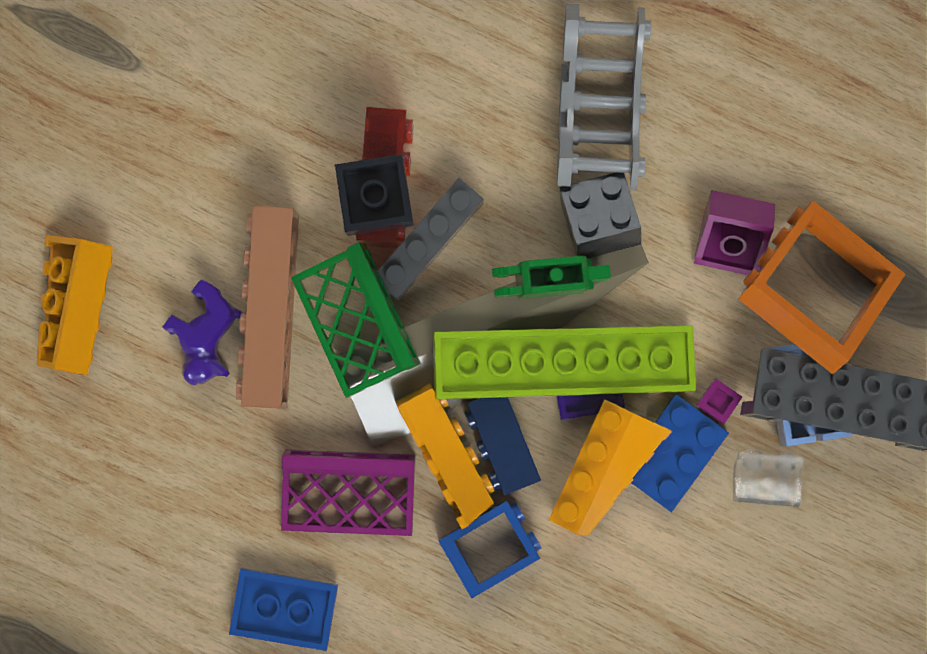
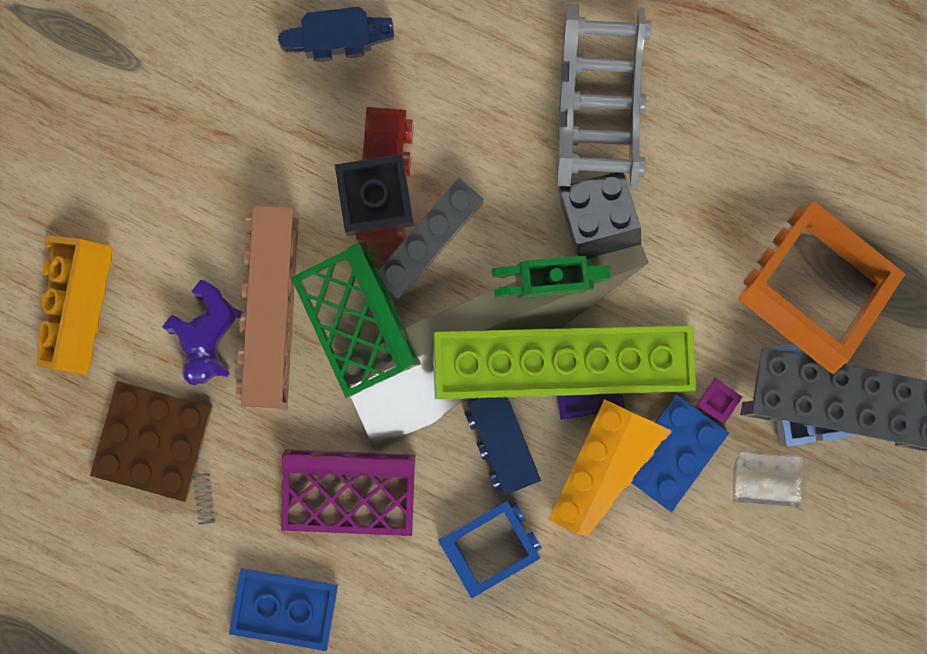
(151, 441): none -> reddish brown plate
(210, 521): none -> light grey piece
(336, 33): none -> dark blue hinge
(446, 455): light orange wedge -> none
(734, 232): magenta slope -> none

